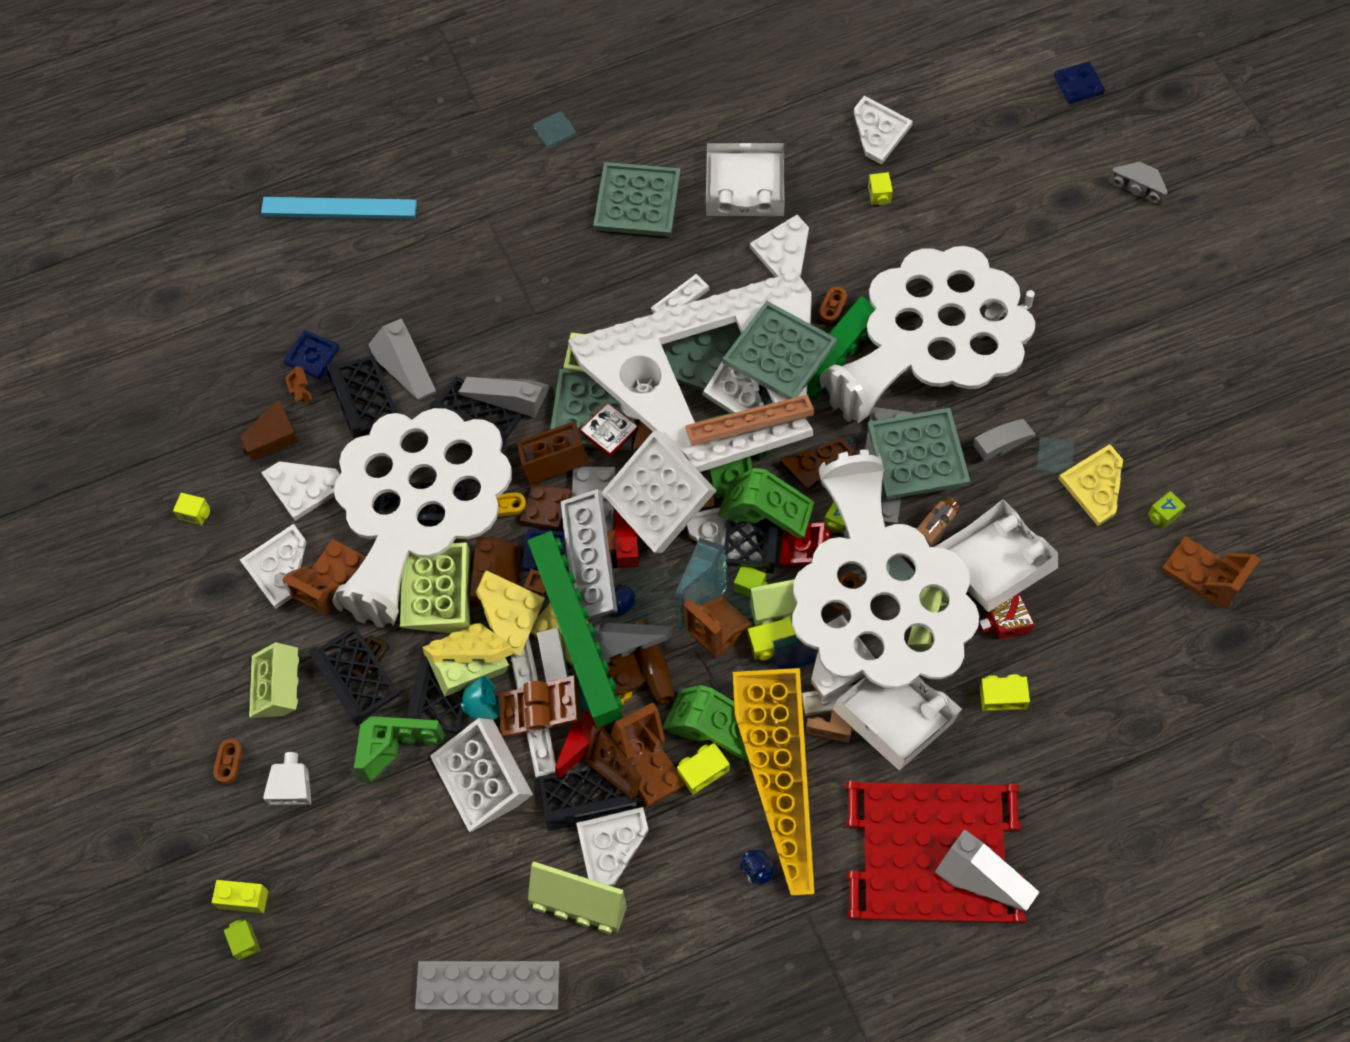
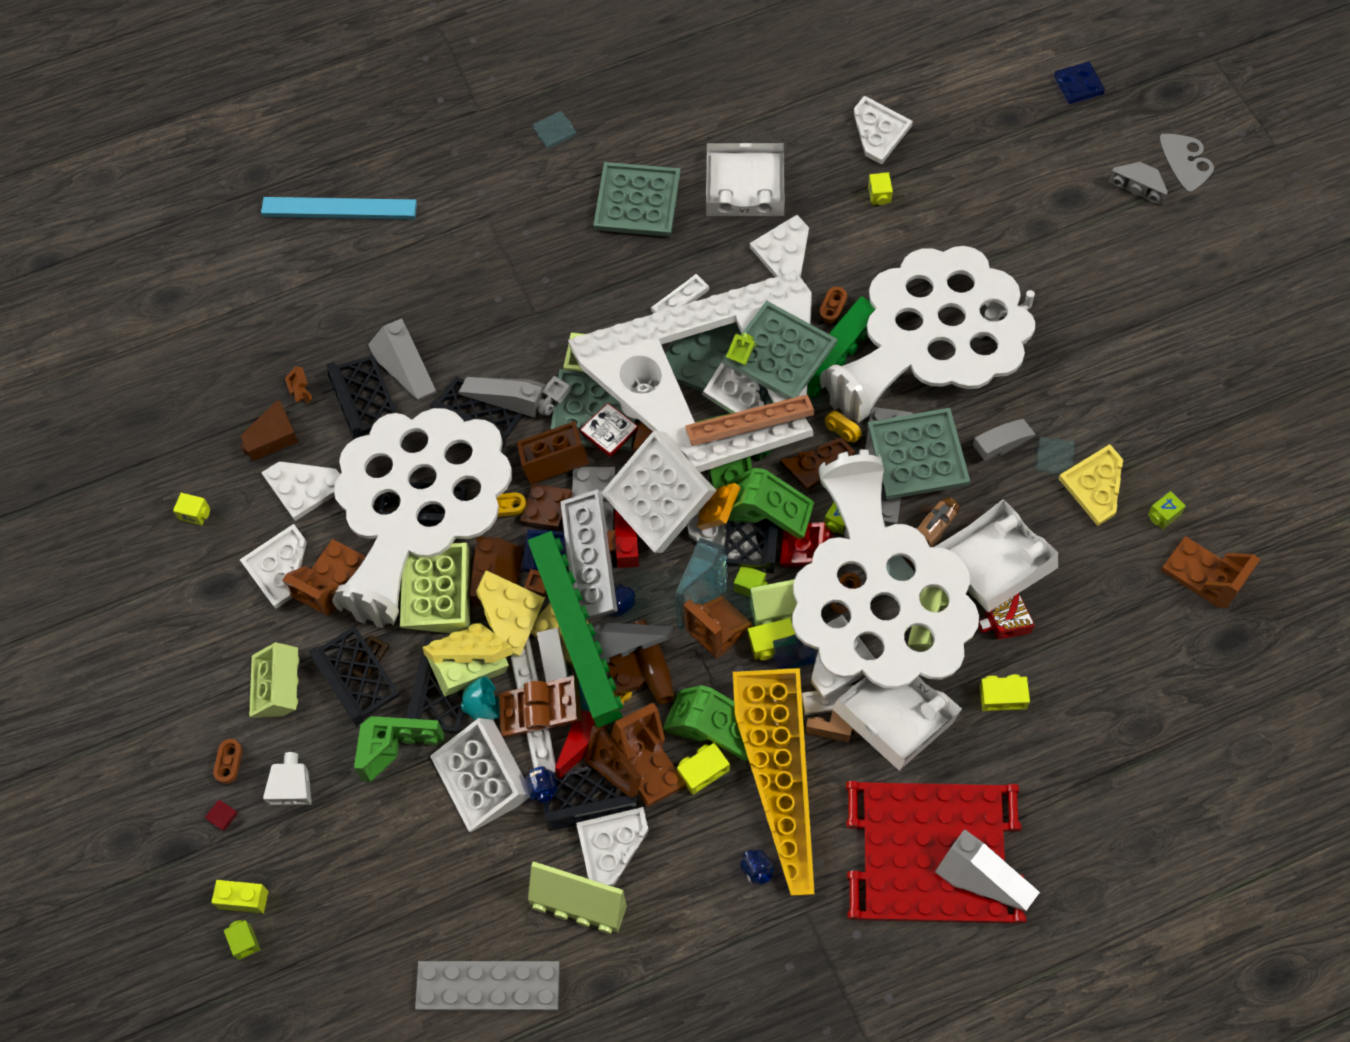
(221, 815): none -> dark red tile
(312, 354): clear blue plate -> none
(541, 784): none -> clear blue head
(554, 391): none -> light grey plate
(718, 507): none -> light orange plate
(741, 348): none -> lime bracket
(843, 426): none -> yellow plate
(1177, 155): none -> light grey piece

